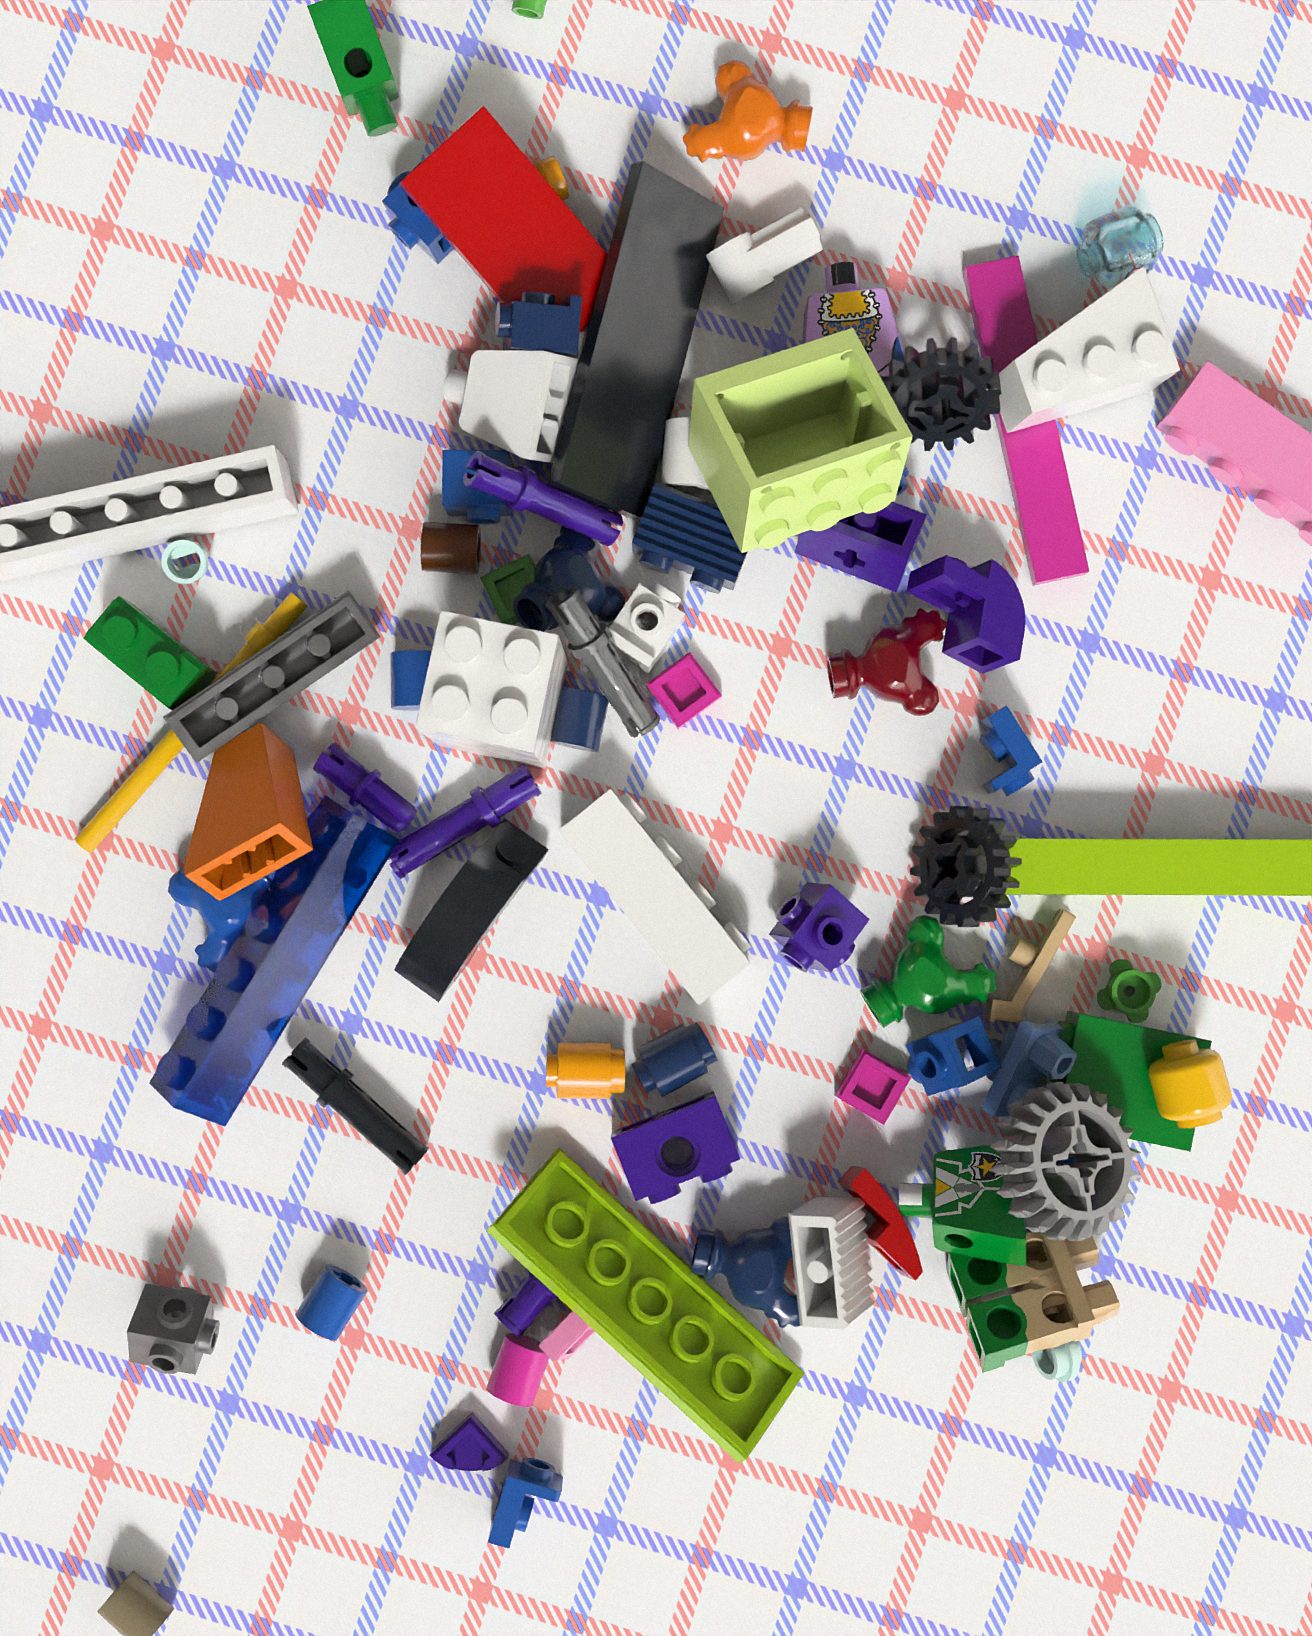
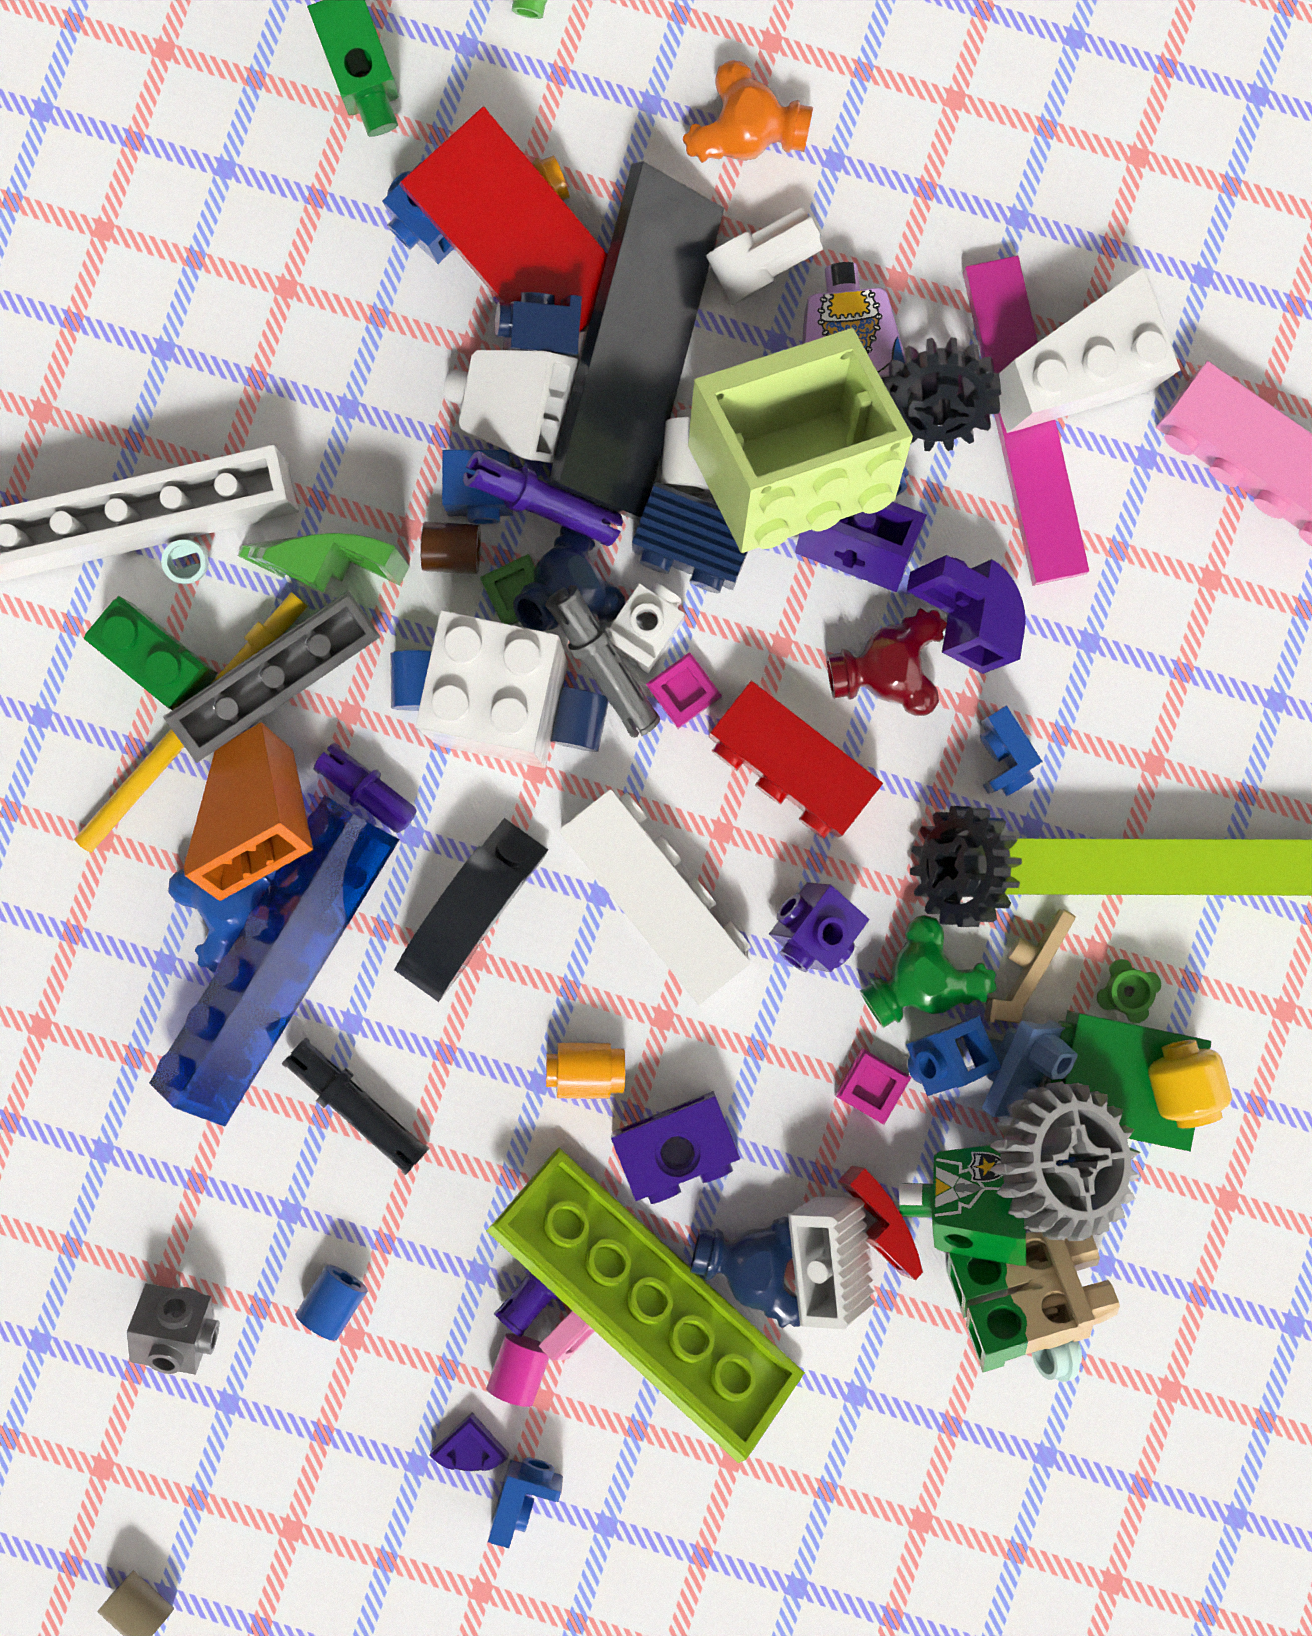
(323, 556): none -> bright green slope
(464, 820): dark purple pin -> none
(674, 1059): dark blue brick -> none
(793, 762): none -> red brick
(1119, 245): clear light blue head -> none

